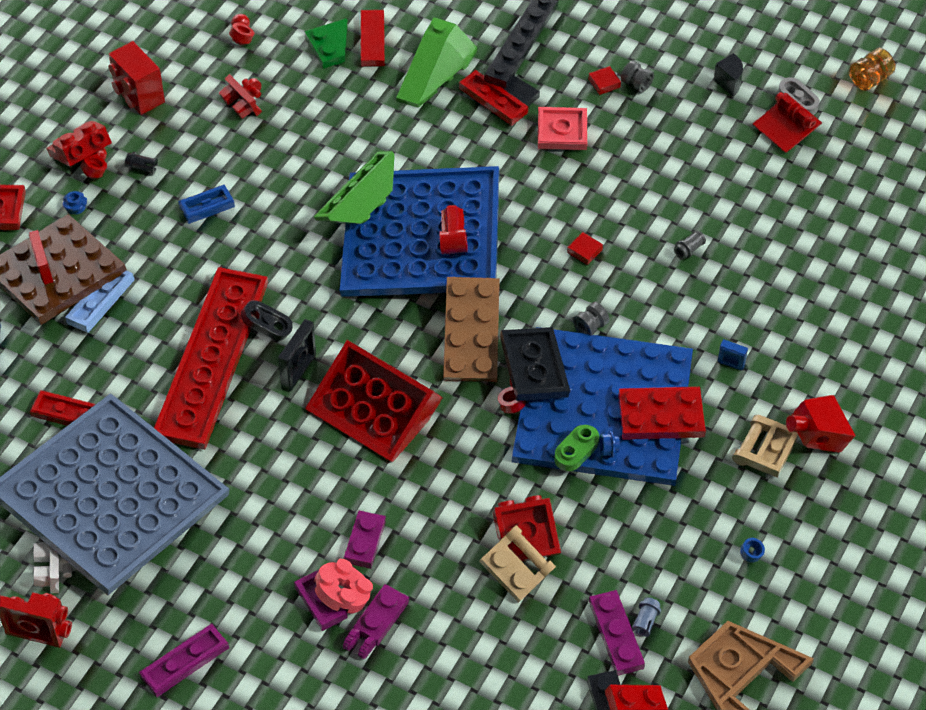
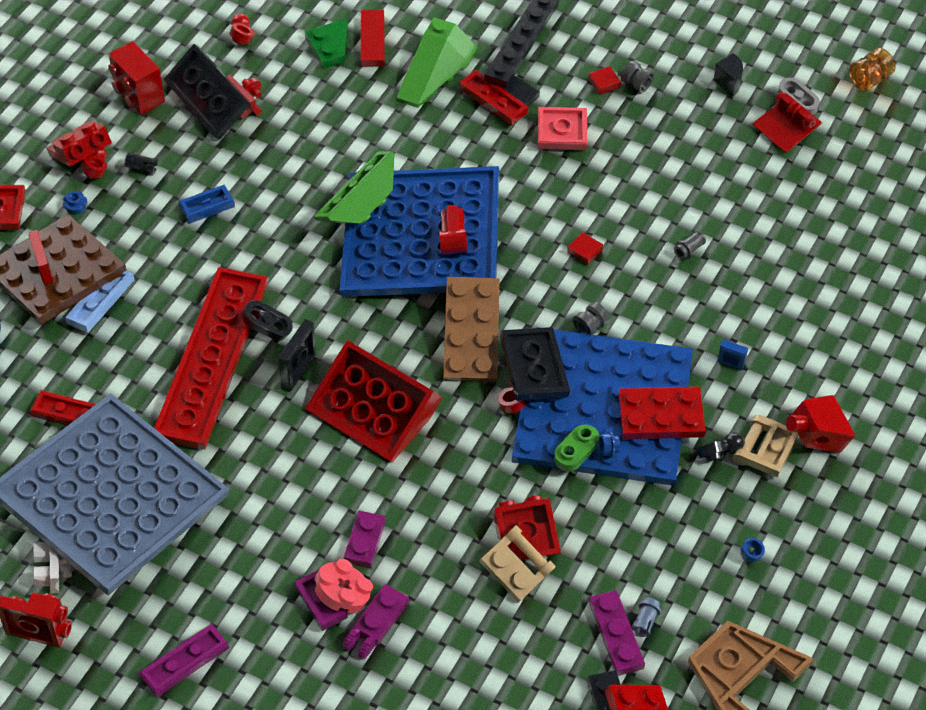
(207, 91): none -> black plate
(713, 451): none -> black plate

